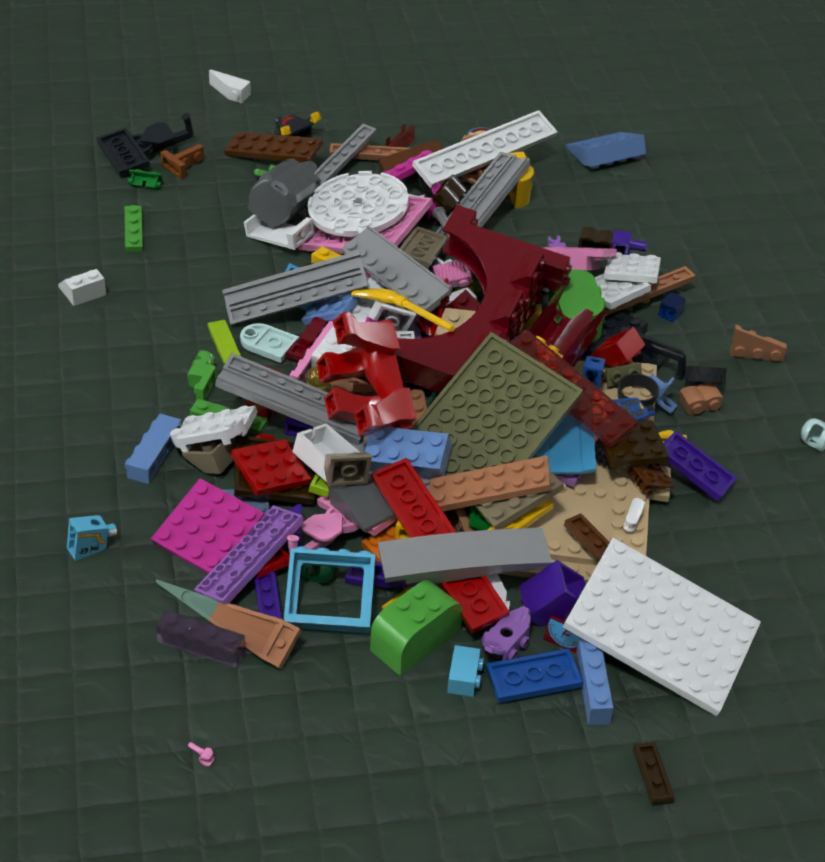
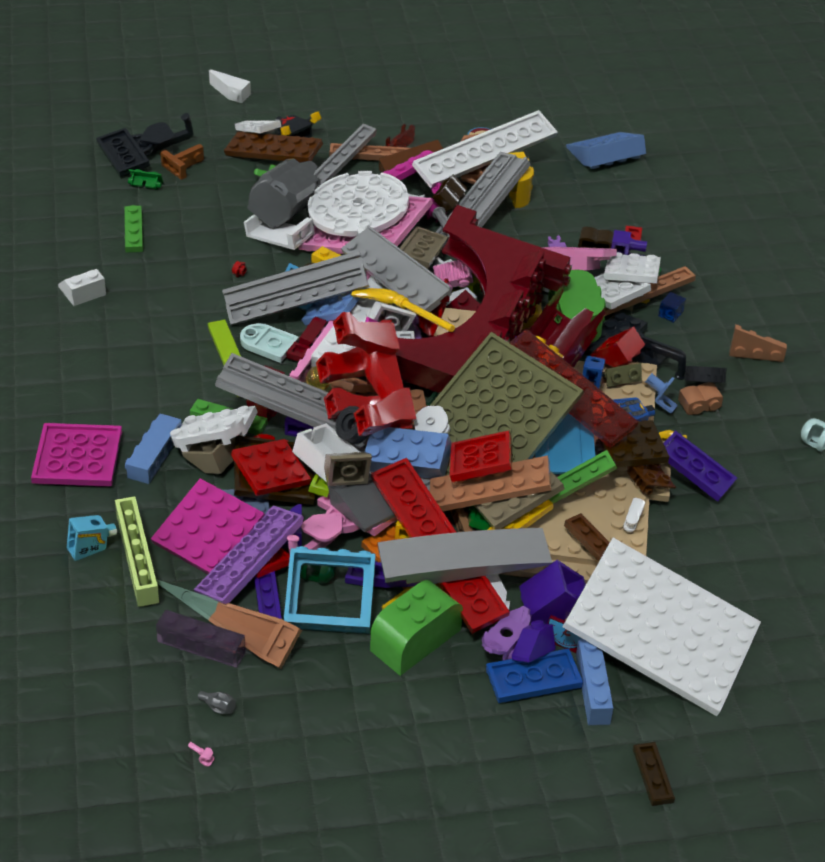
(77, 454): none -> dark pink plate
(137, 551): none -> yellowish green brick
(202, 374): bright green plate -> none
(218, 701): none -> dark grey piece
(239, 268): none -> red plate
(257, 126): none -> white wing
(344, 424): none -> black tyre
(432, 420): none -> white piece
(463, 671): medium azure brick -> none
(480, 456): none -> red plate
(534, 642): none -> dark purple slope
(585, 474): none -> bright green plate
(636, 232): none -> red tile
(639, 380): black tyre -> none

